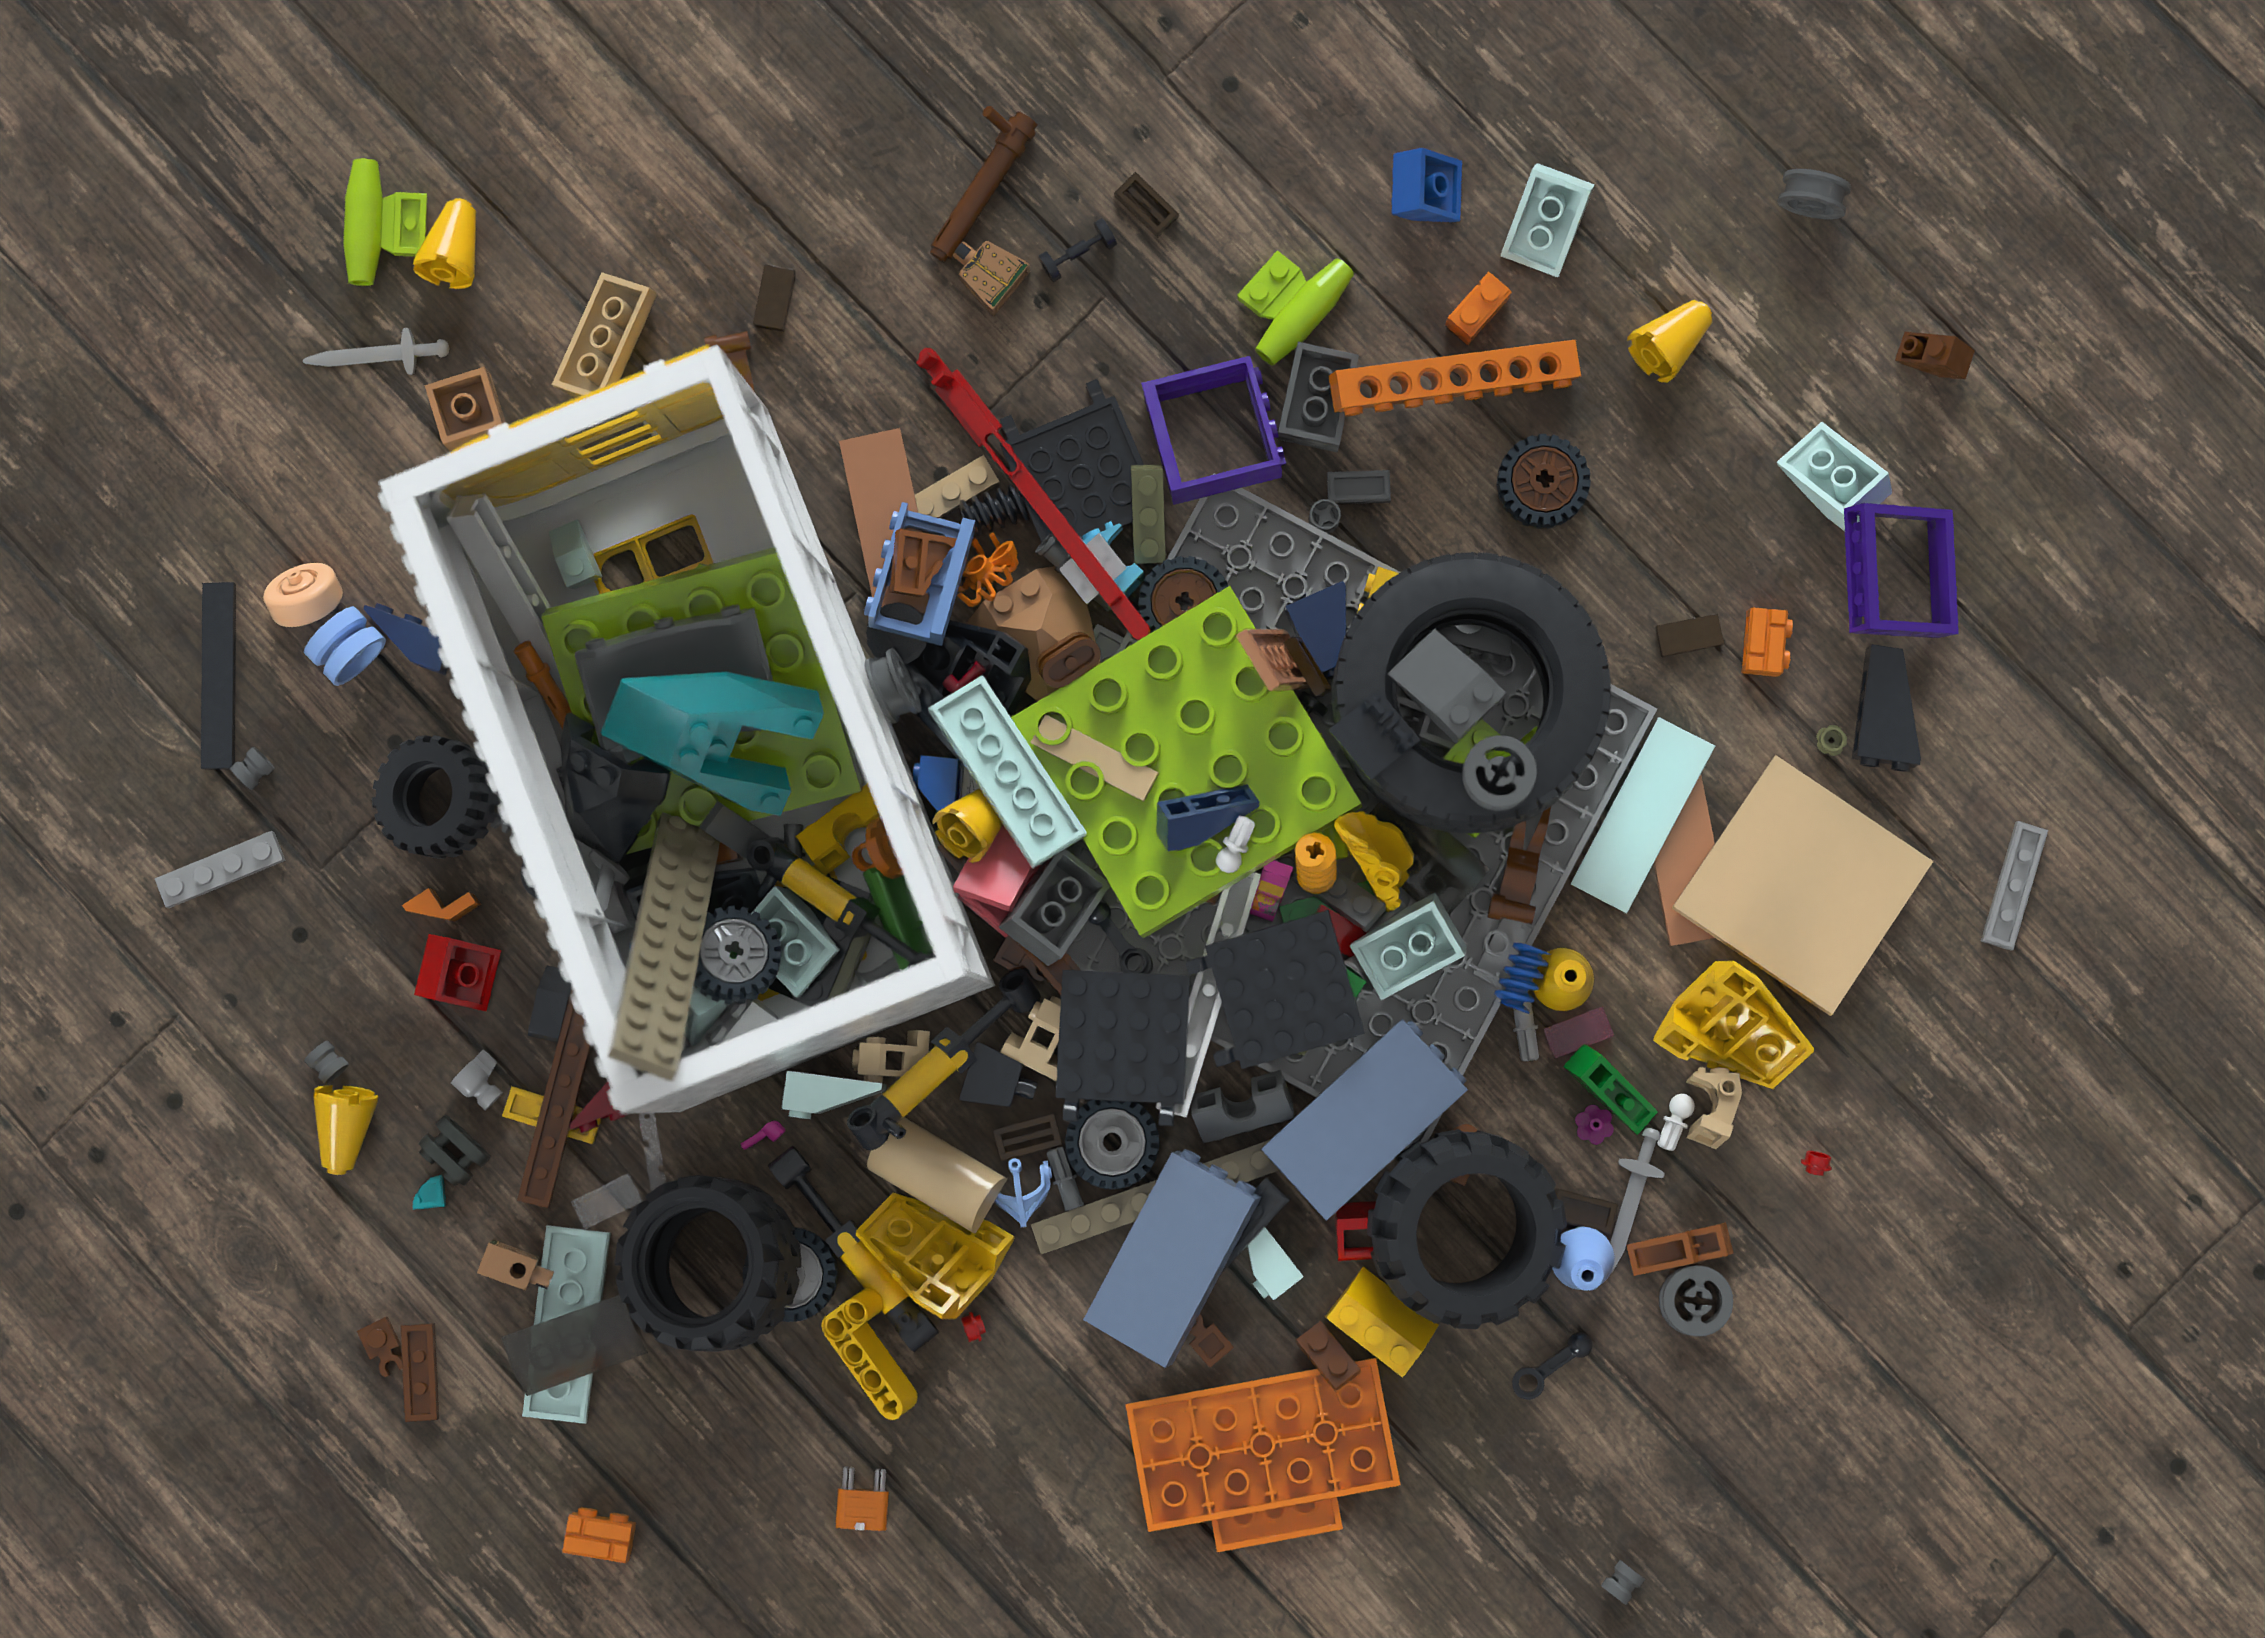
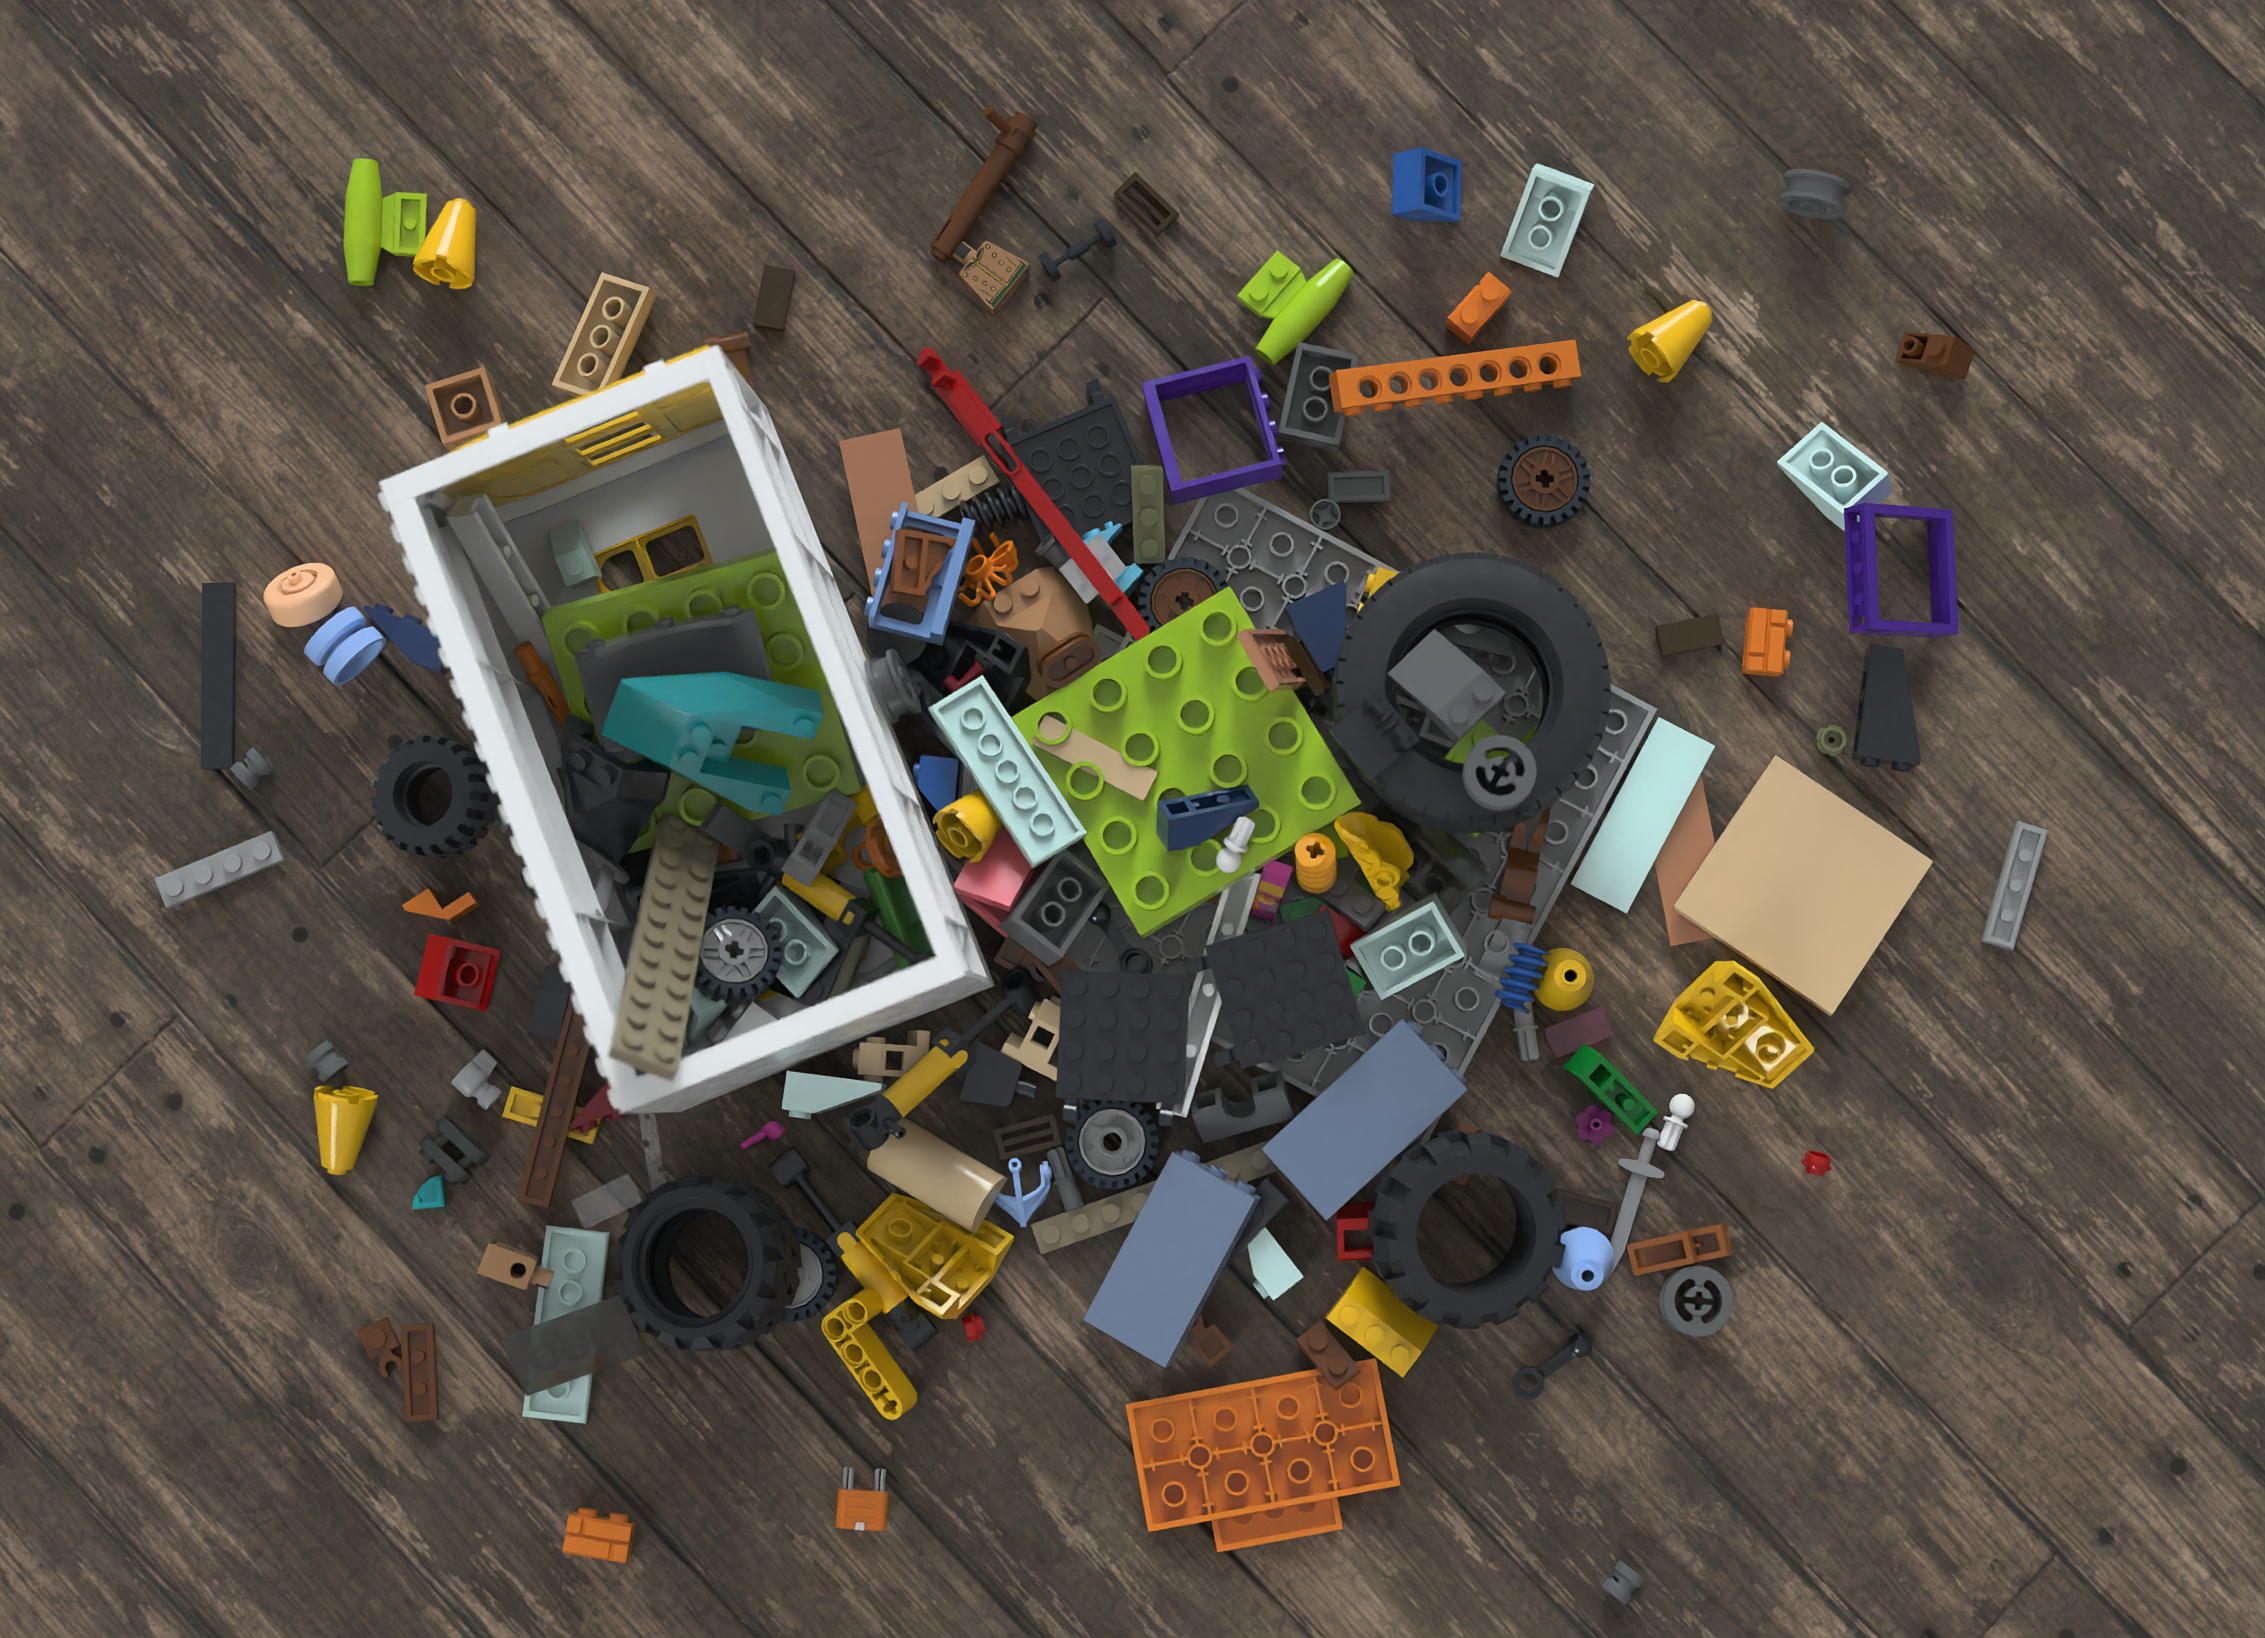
(405, 351): light grey sword -> none
(819, 837): none -> light grey slope
(1717, 1126): tan tile -> none

